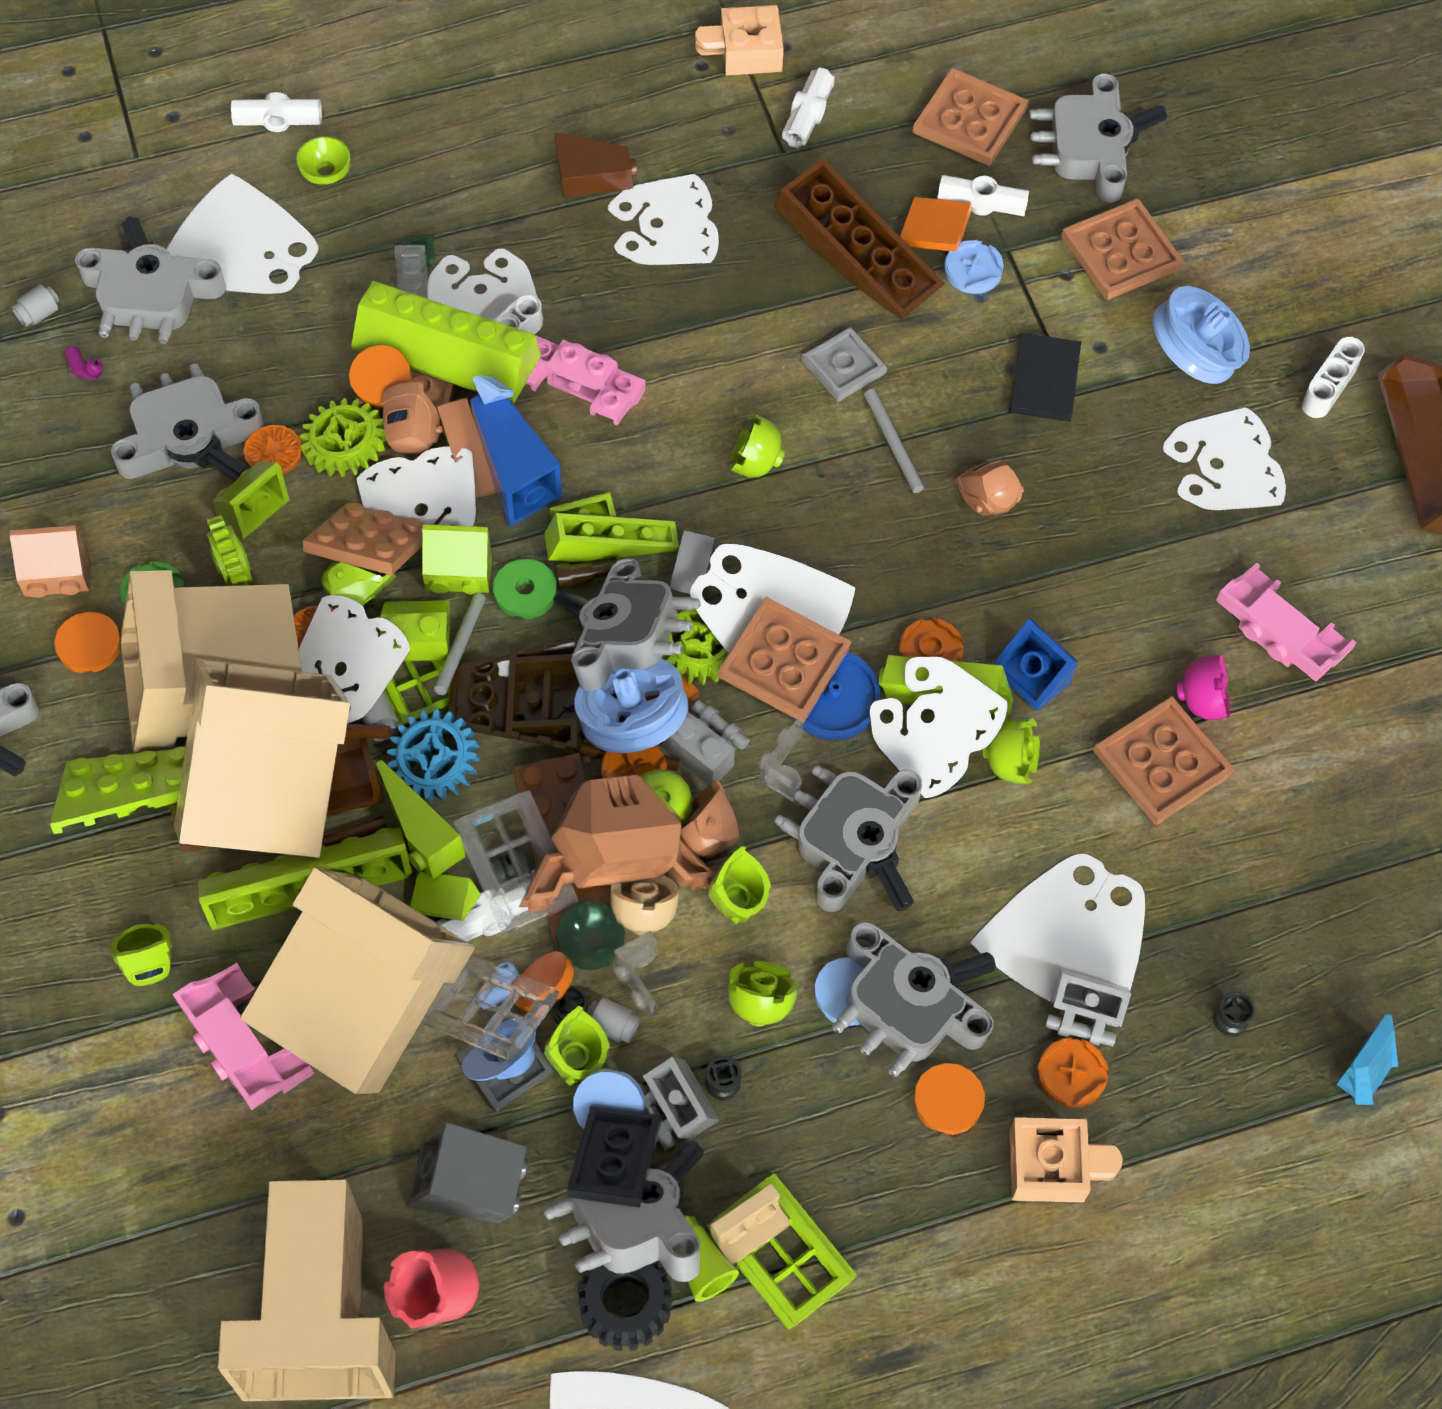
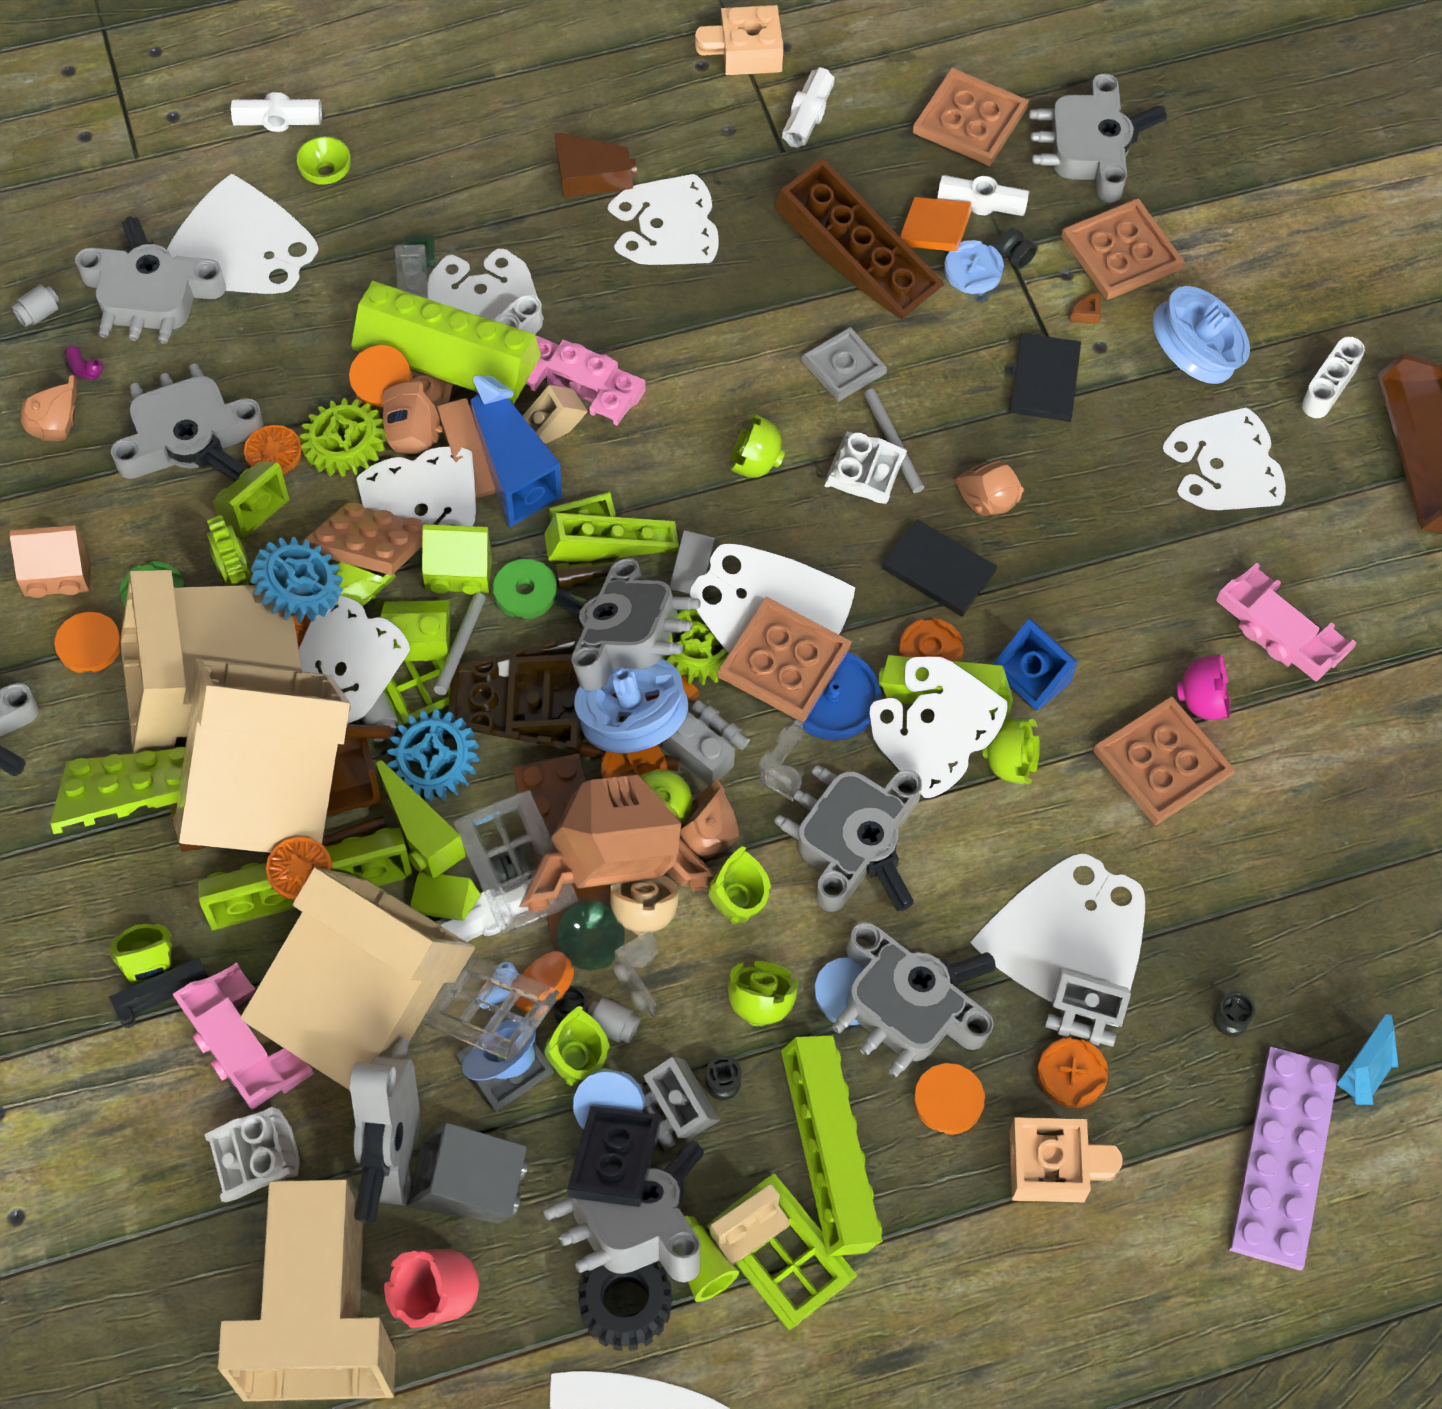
(50, 412): none -> nougat helmet
(155, 991): none -> black hinge
(253, 1152): none -> white slope
(292, 864): none -> orange wheel
(296, 579): none -> dark azure gear
(385, 1130): none -> light grey piece
(555, 413): none -> tan slope
(831, 1146): none -> lime brick
(865, 467): none -> white slope
(939, 567): none -> black tile
(1016, 247): none -> pearl dark grey wheel
(1087, 310): none -> dark orange tile
(1285, 1158): none -> lavender plate

